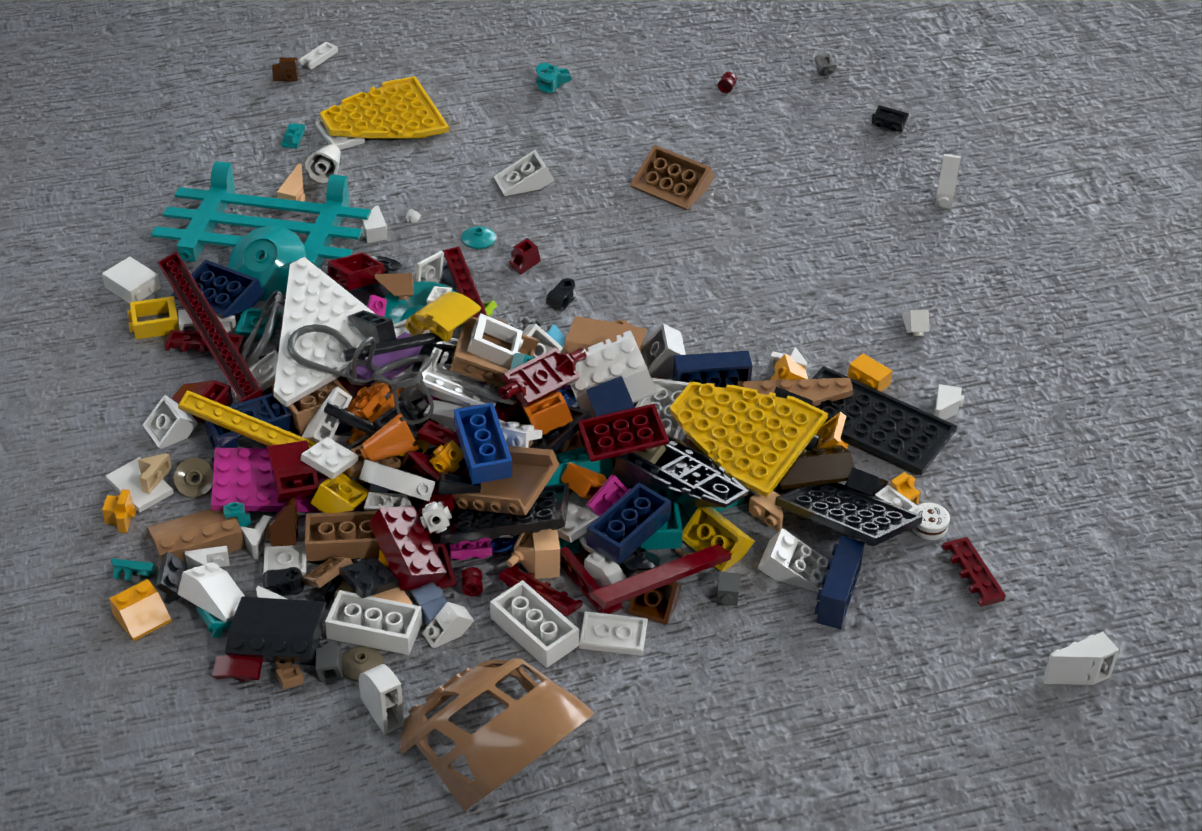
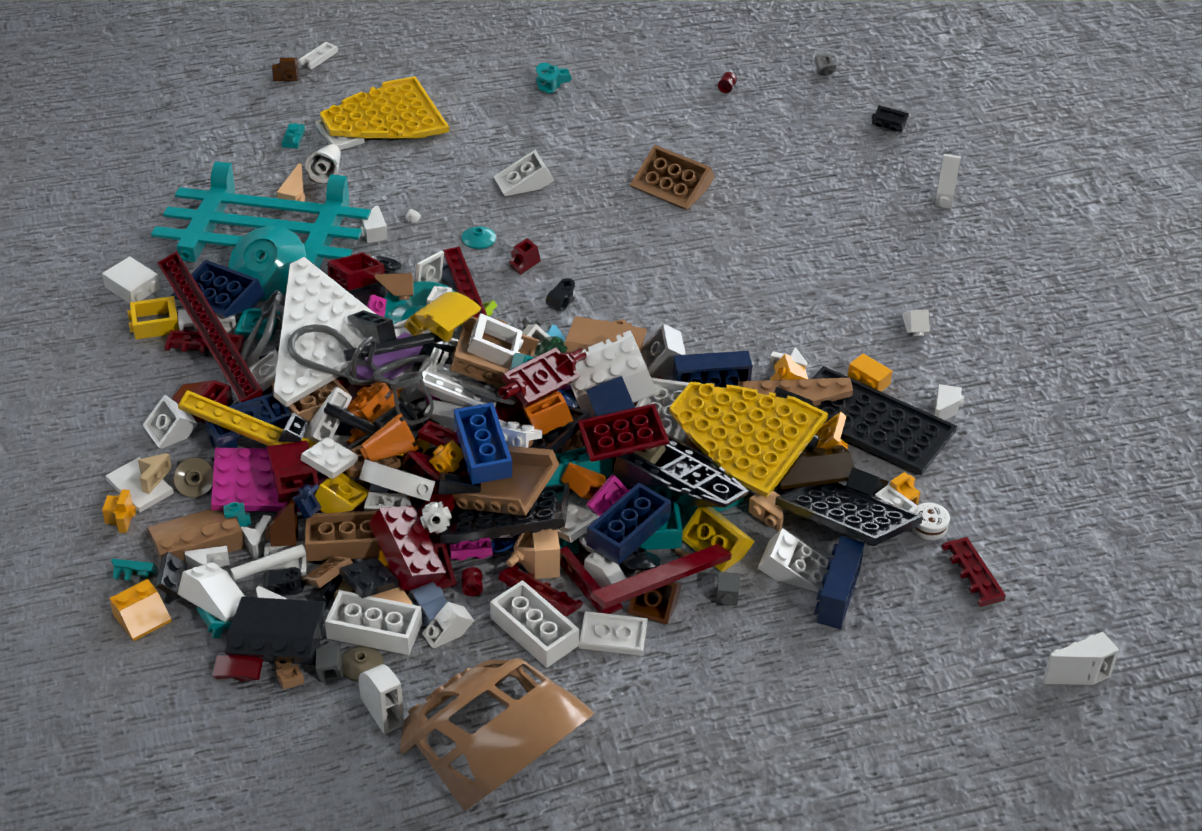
(268, 562): none -> white piece
(294, 429): none -> black slope
(307, 501): none -> dark blue bracket
(550, 343): none -> clear green brick

